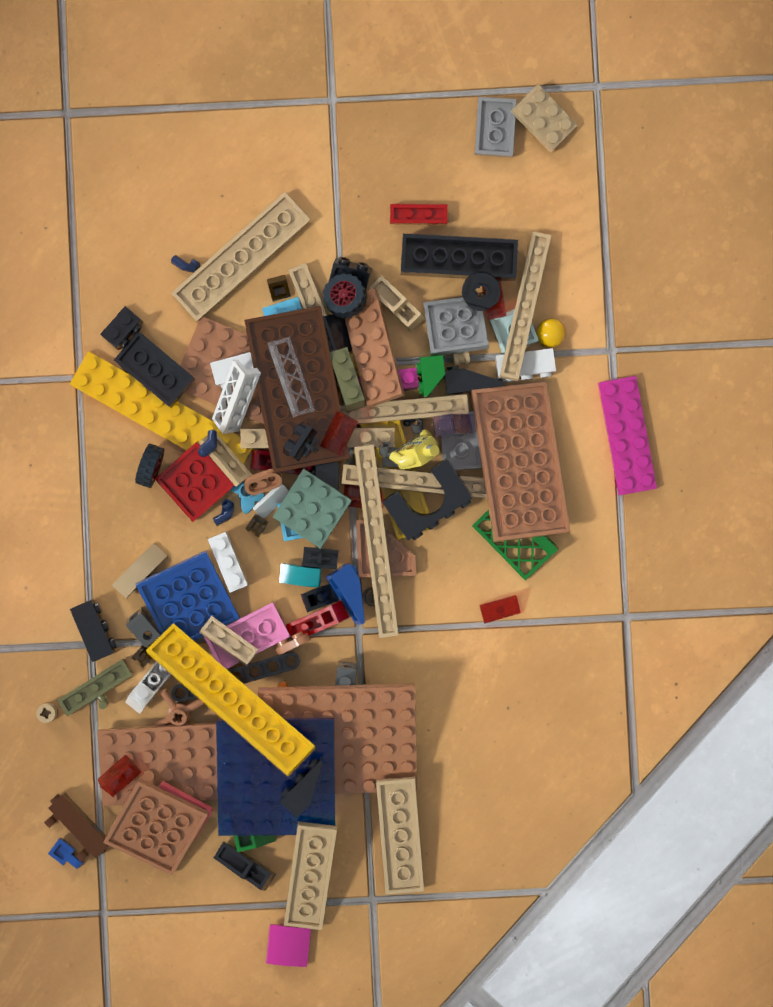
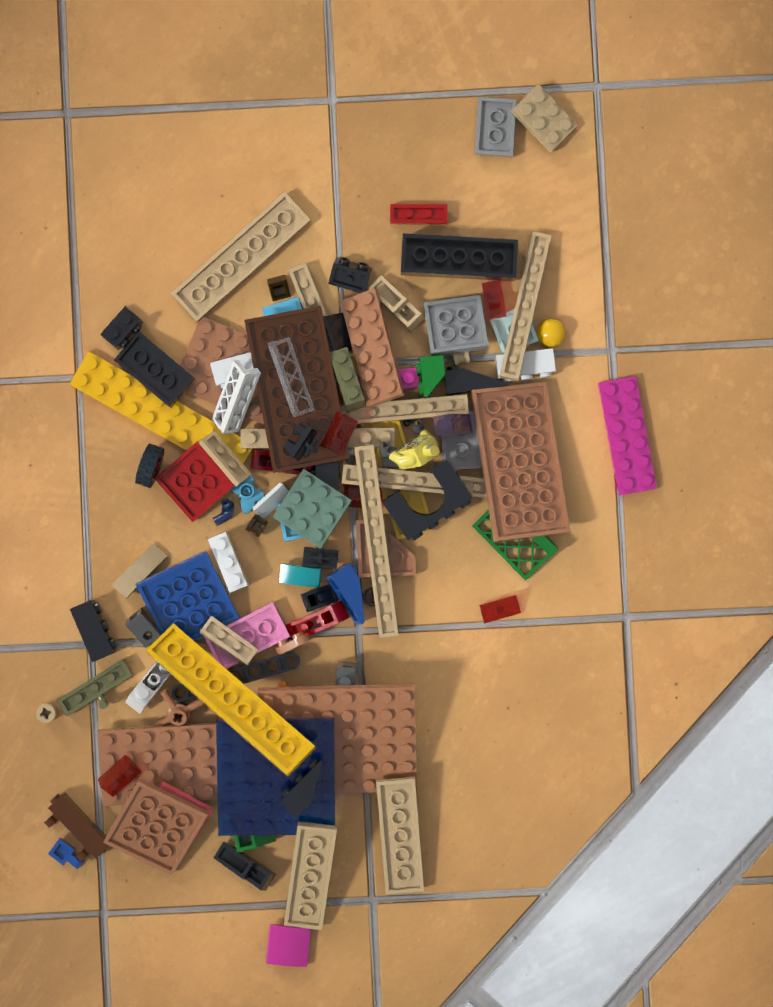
(142, 656): dark brown wheel -> none
(183, 265): dark blue arm -> none
(210, 445): dark blue arm -> none
(263, 482): nougat plate -> none
(344, 296): black wheel -> none
(471, 296): black plate -> none

